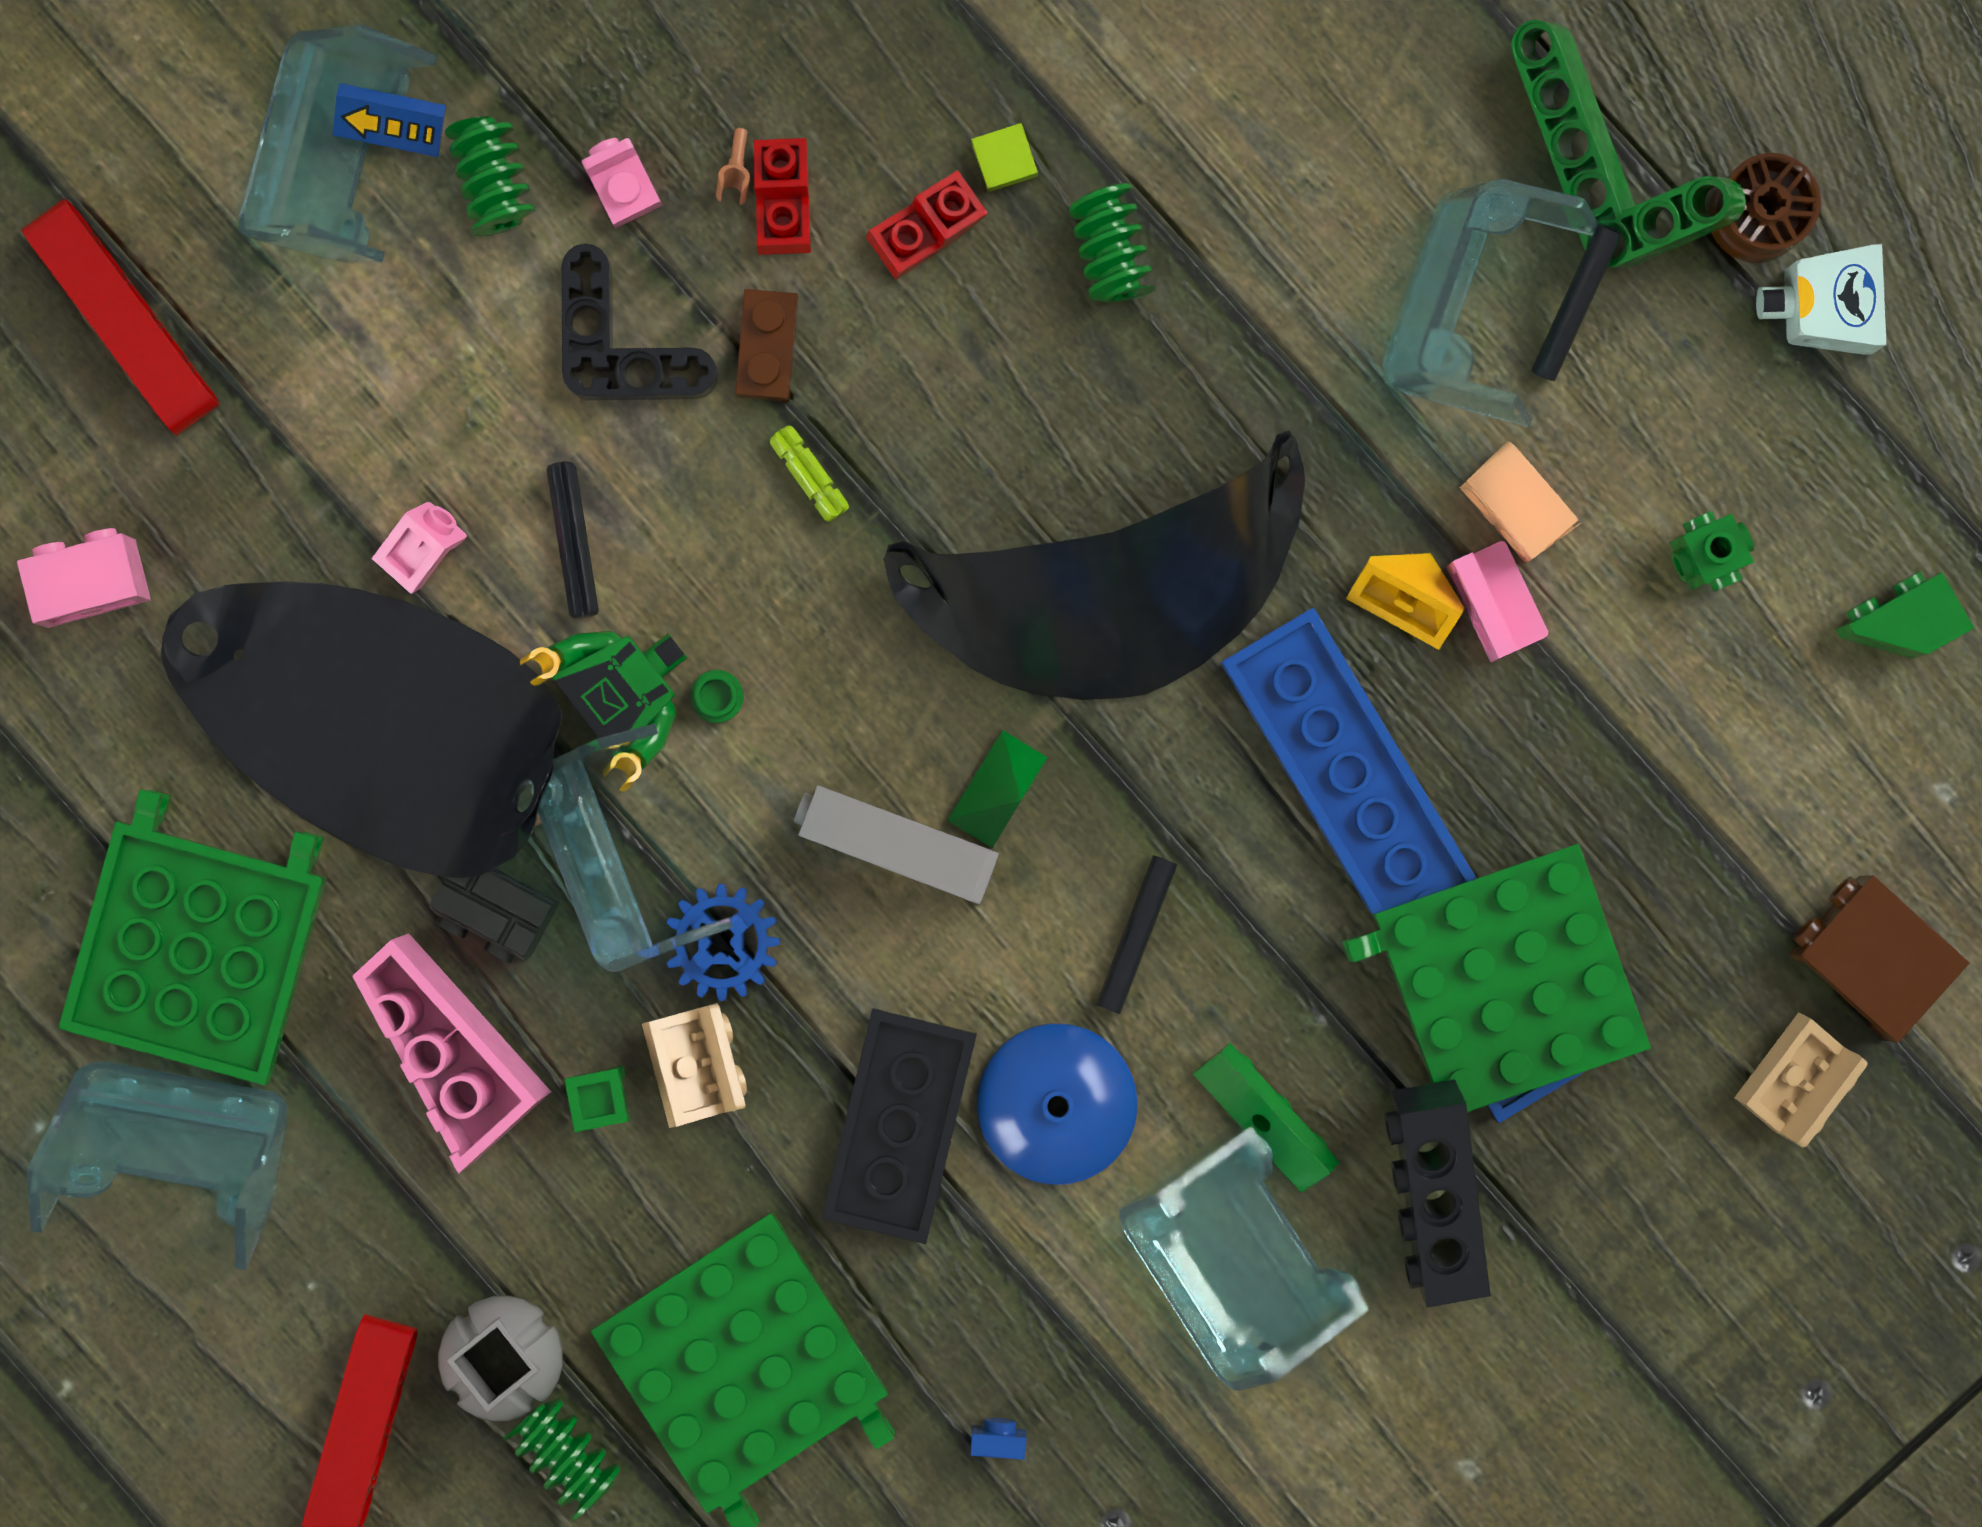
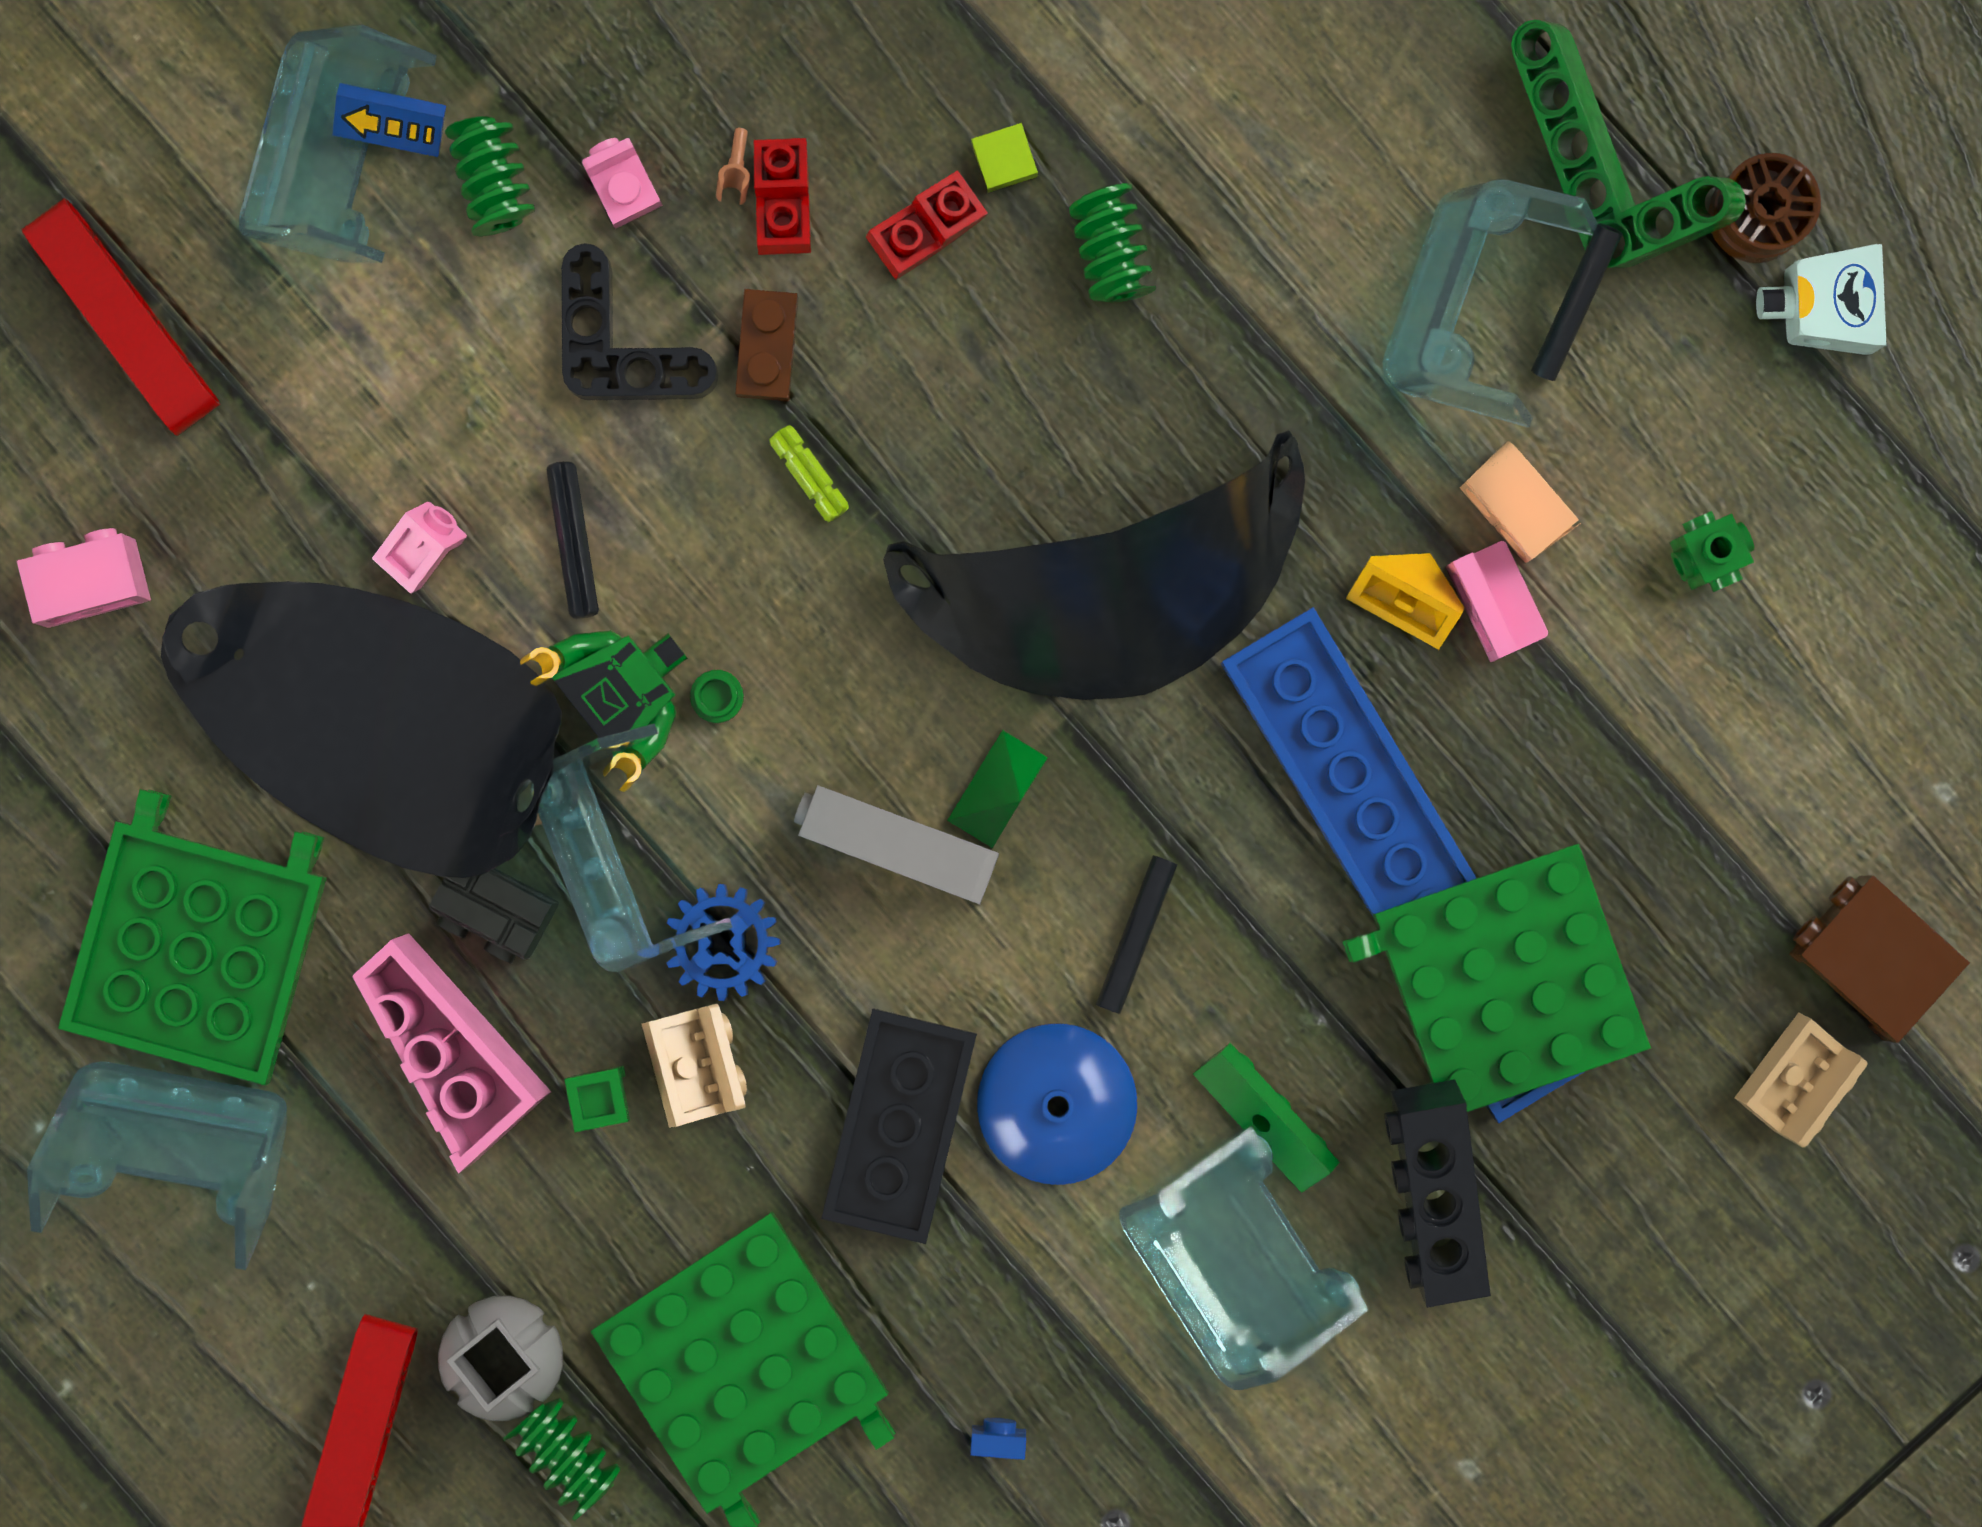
(1913, 621): green slope -> none

